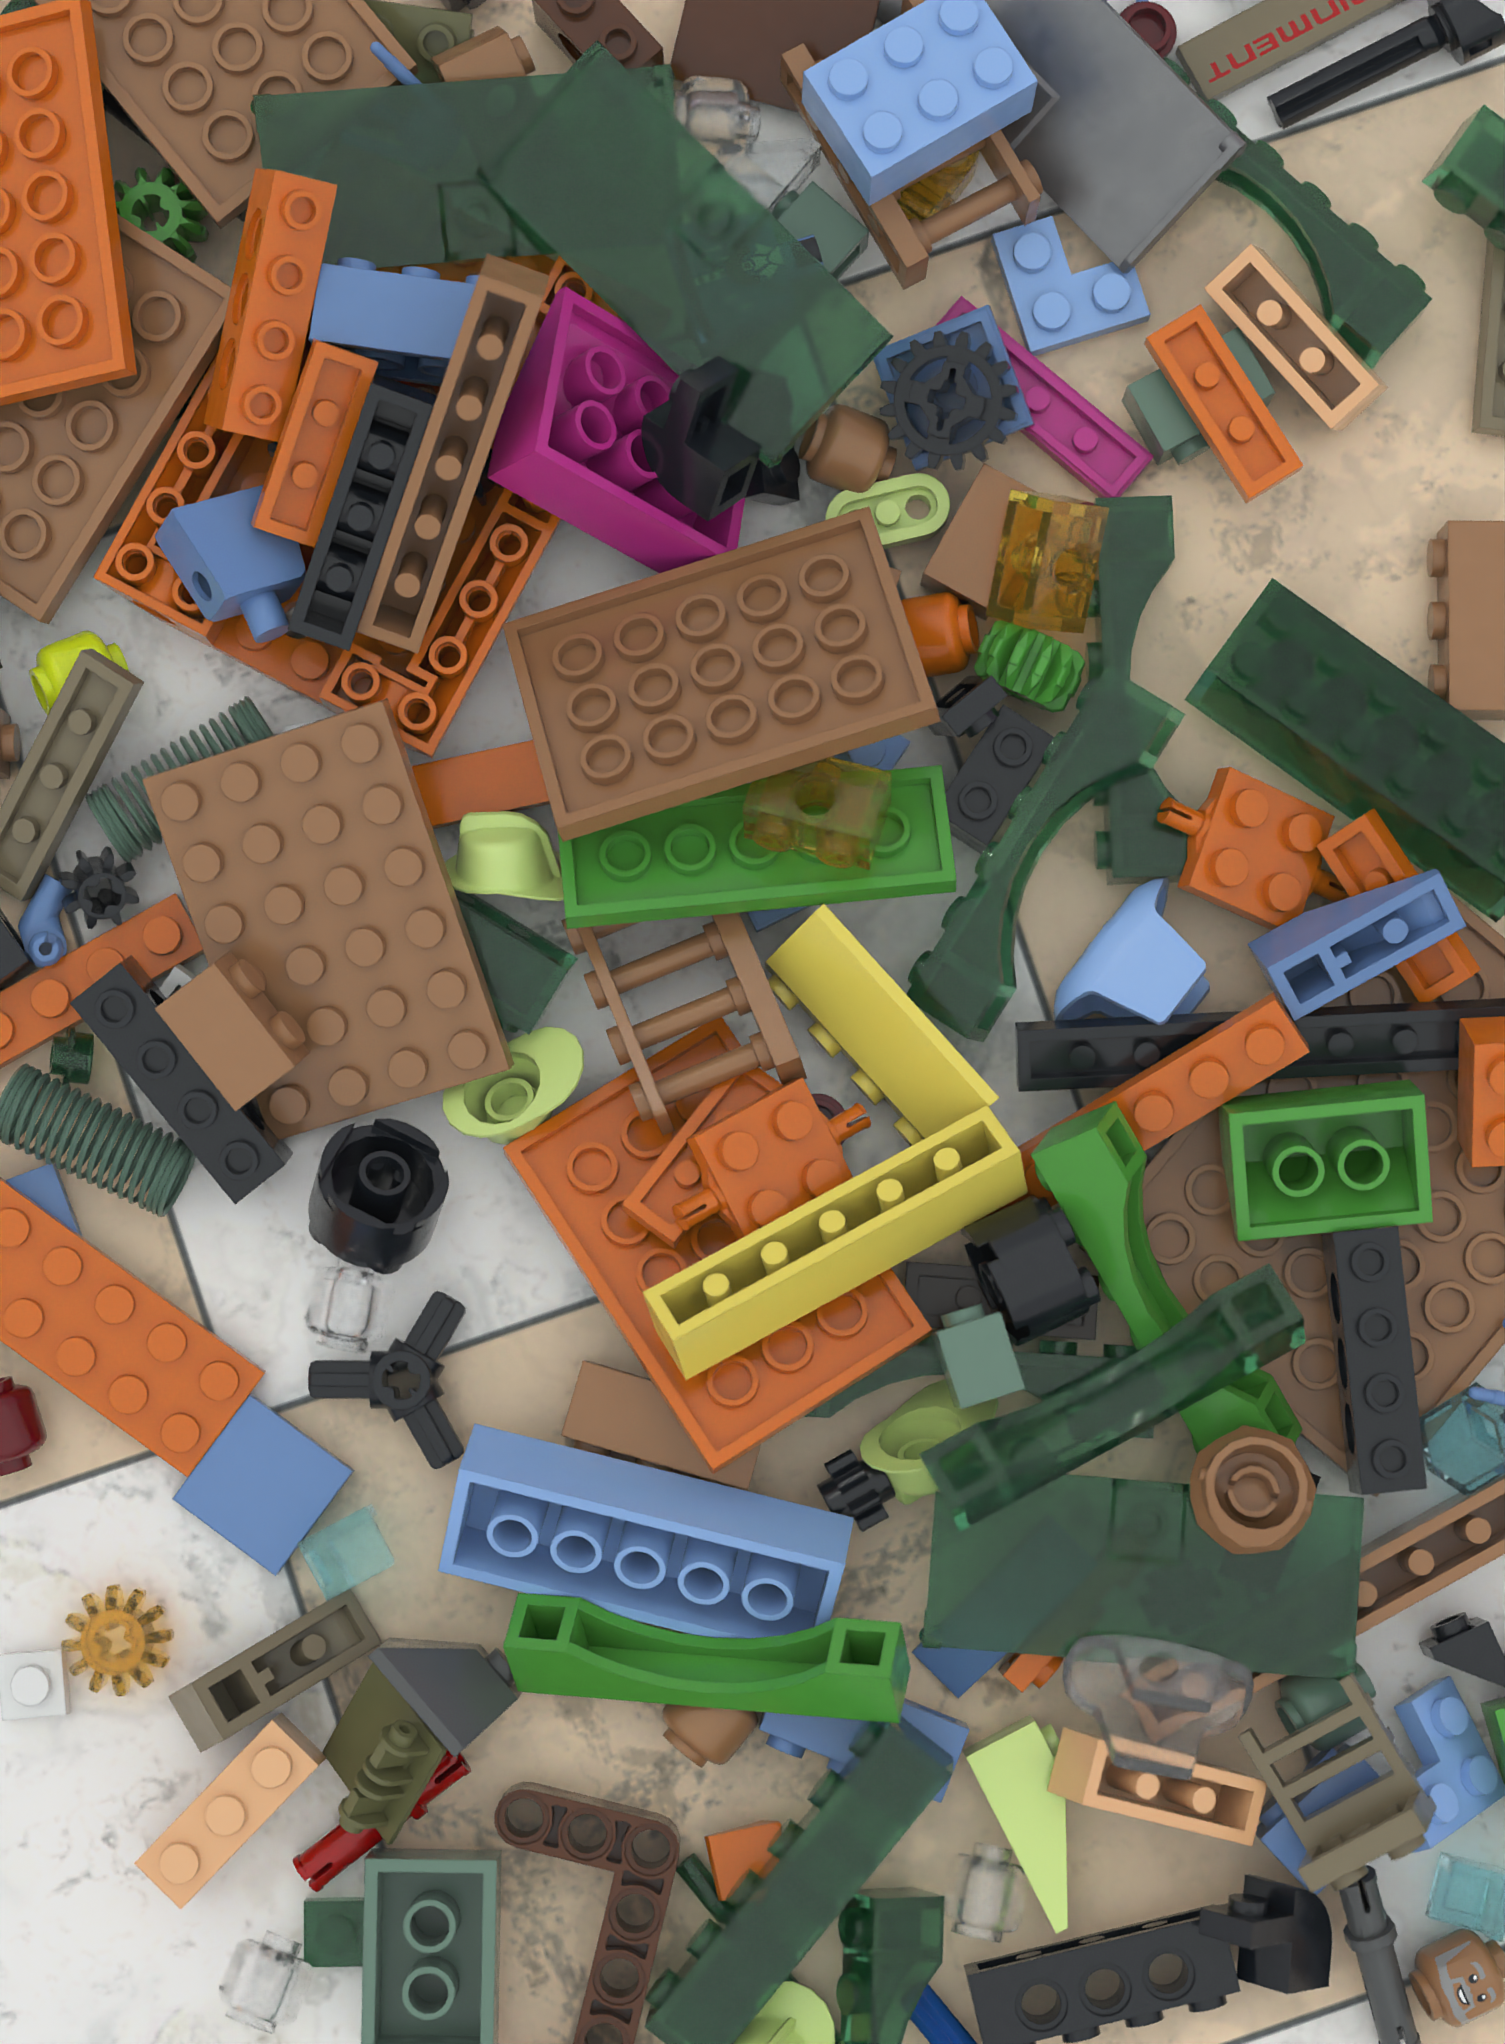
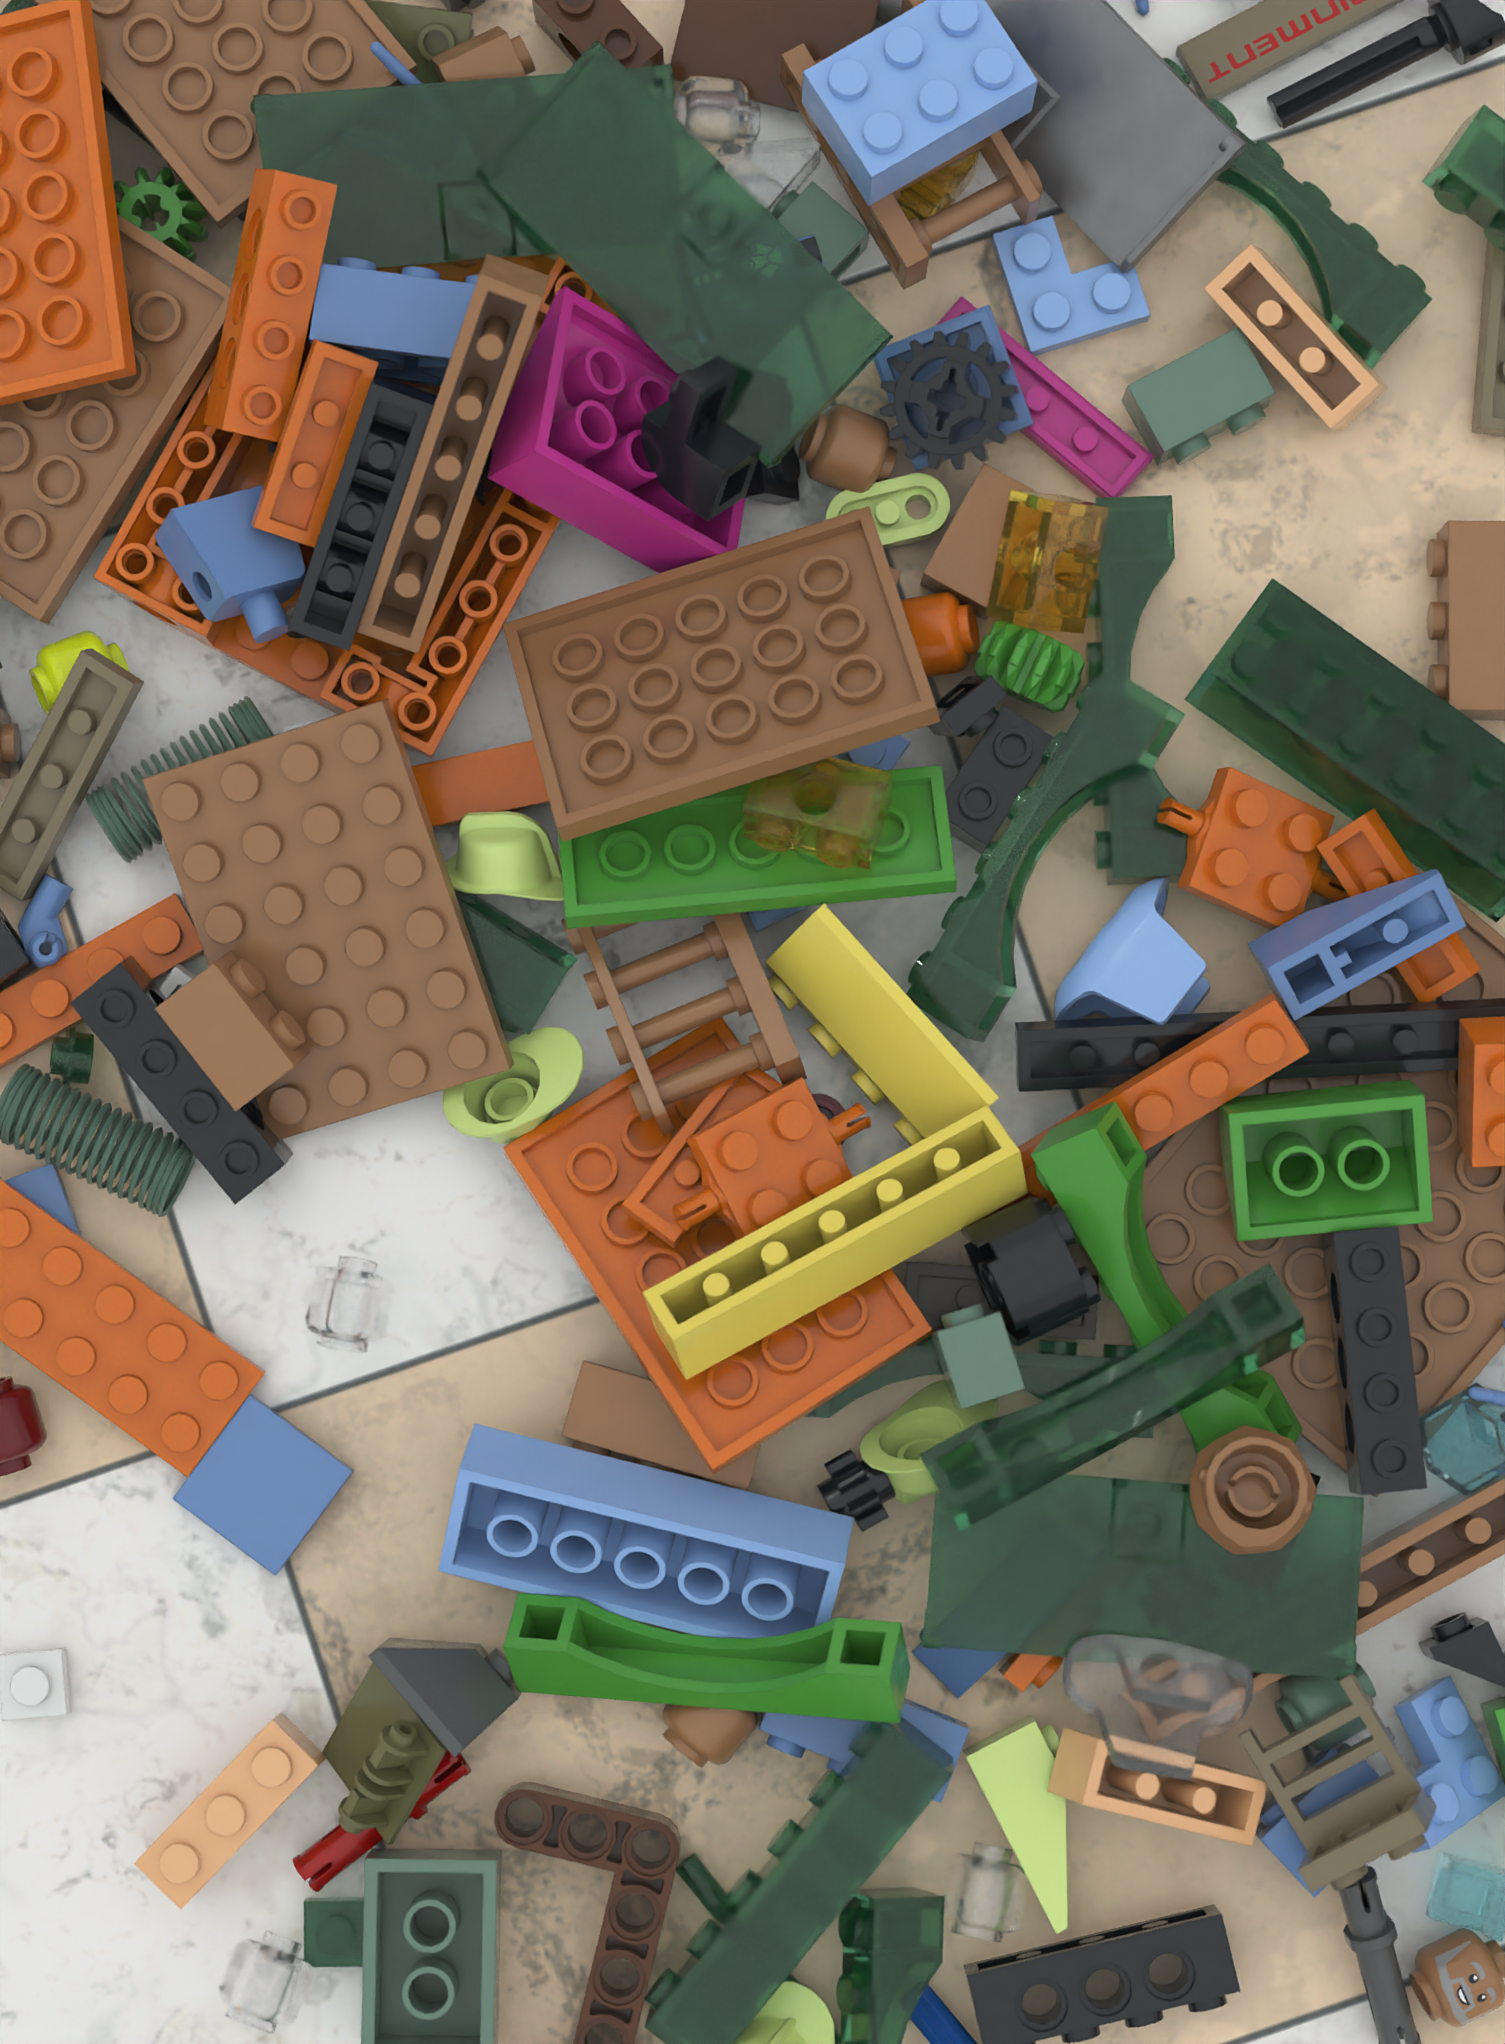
(97, 1647): clear yellow gear -> none
(108, 901): black gear -> none
(274, 1670): dark tan slope -> none
(347, 1552): clear light blue panel -> none
(370, 1379): black bush -> none
(377, 1194): black brick -> none
(738, 1850): orange slope -> none
(1153, 25): dark red plate -> none
(1223, 404): orange plate -> none
(1279, 1934): black brick -> none

